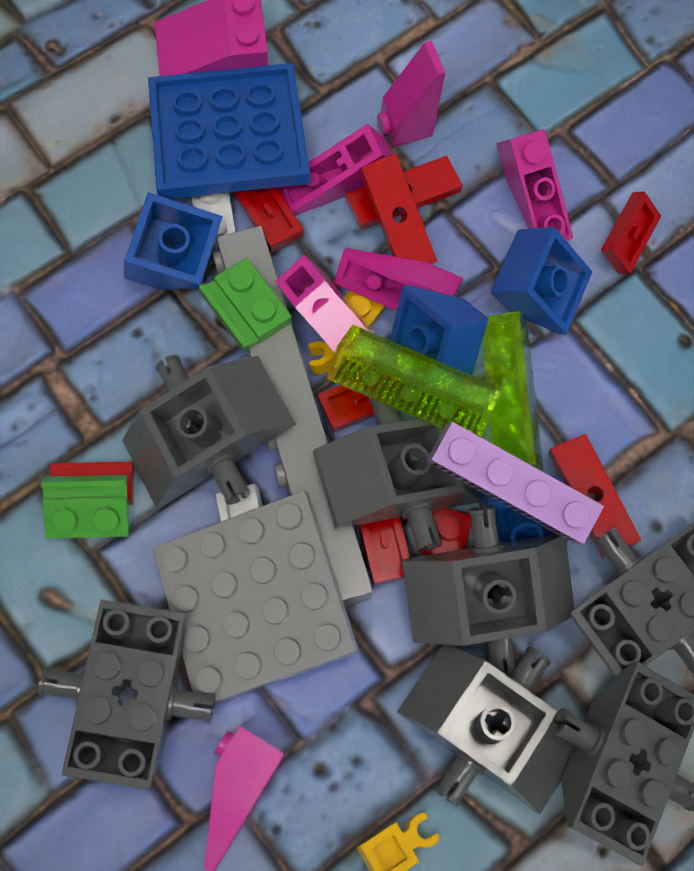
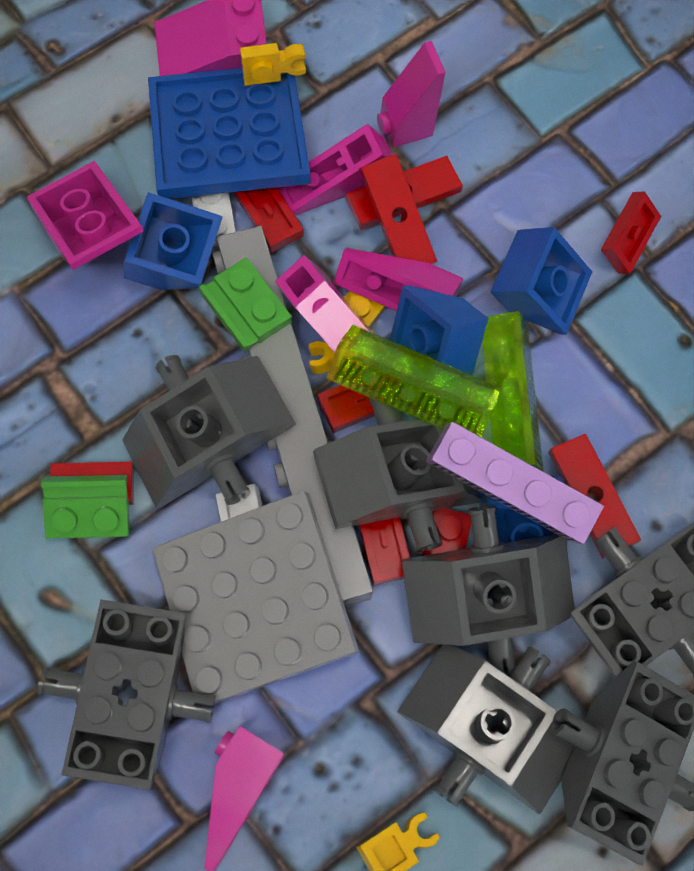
(84, 215): none -> dark pink slope
(266, 62): none -> yellow plate
(534, 181): dark pink slope -> none

